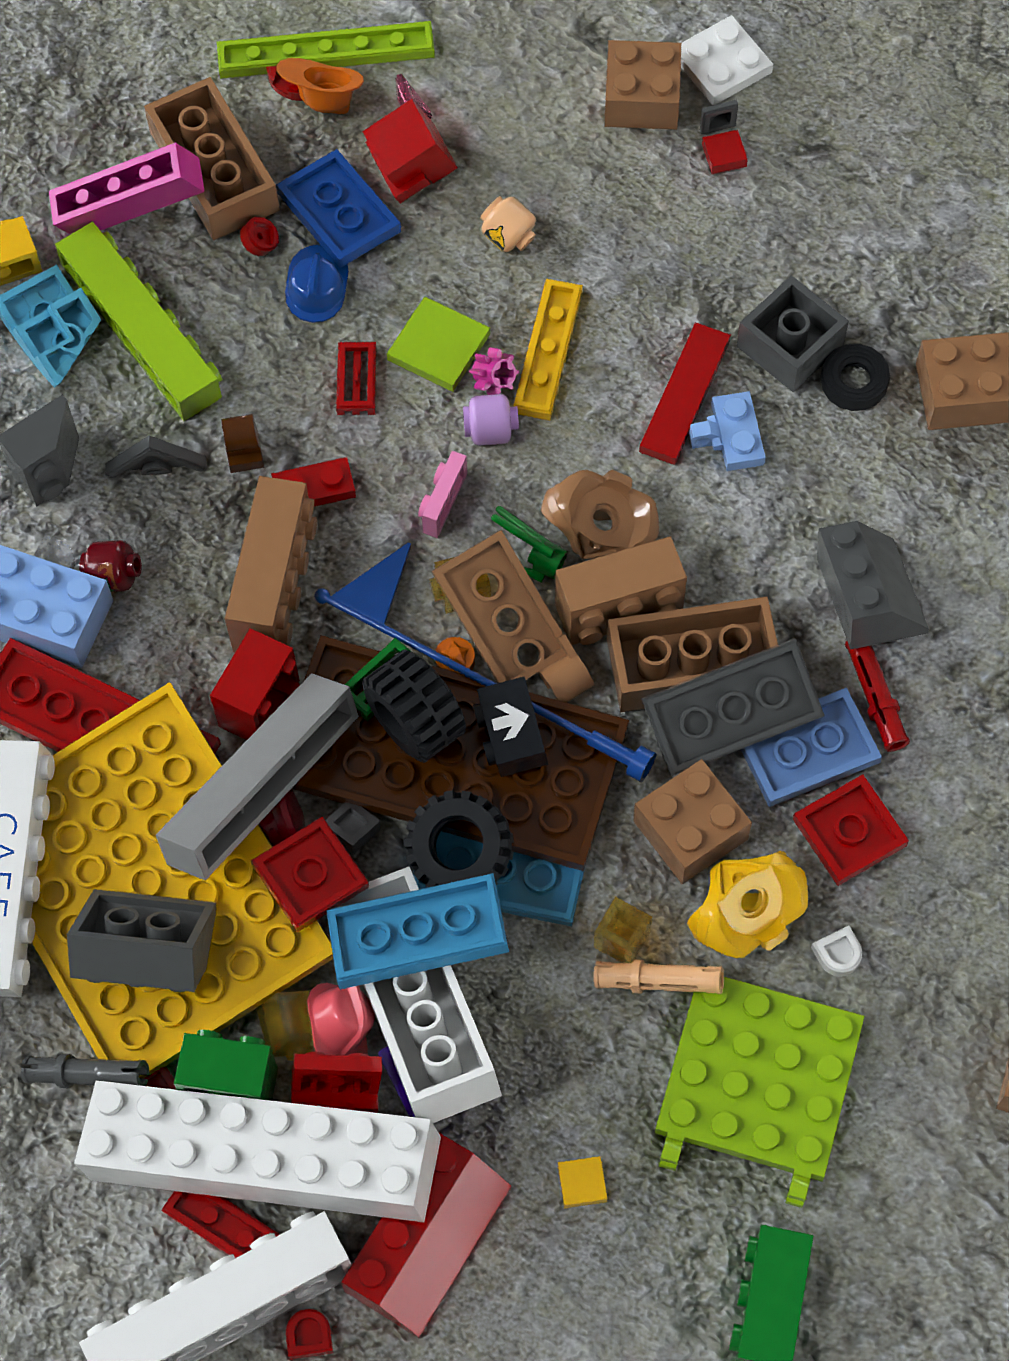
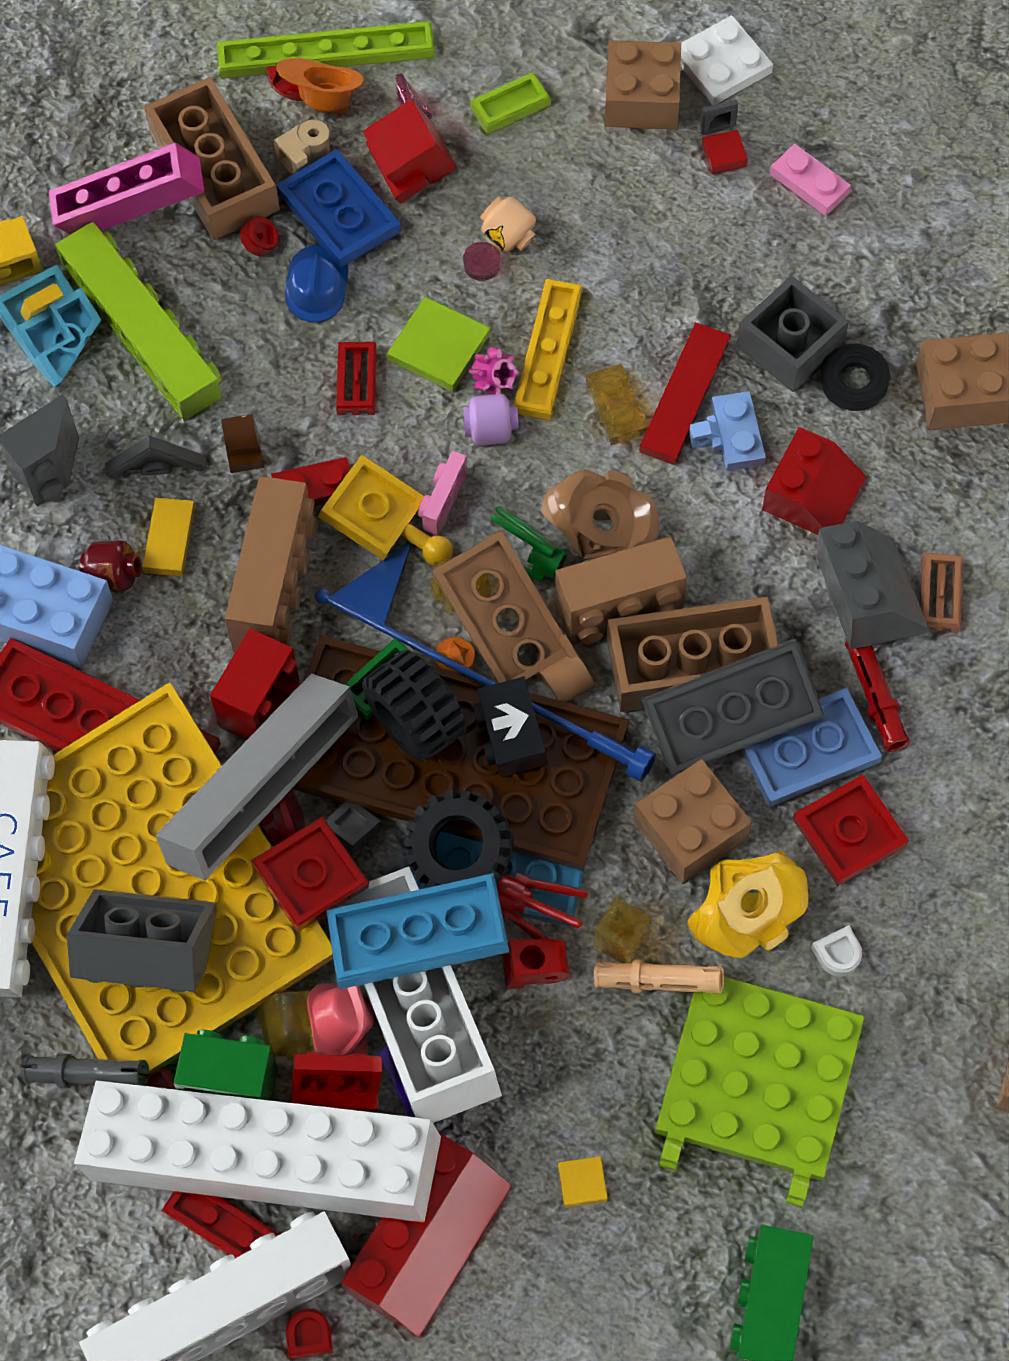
(40, 301): none -> yellow tile
(168, 537): none -> yellow tile
(302, 145): none -> tan leg
(377, 510): none -> yellow plate
(481, 261): none -> clear pink tile
(510, 103): none -> lime tile
(517, 897): none -> red plant
(535, 962): none -> red leg
(616, 404): none -> clear yellow plate
(810, 179): none -> bright pink plate
(813, 483): none -> red slope
(939, 622): none -> nougat tile

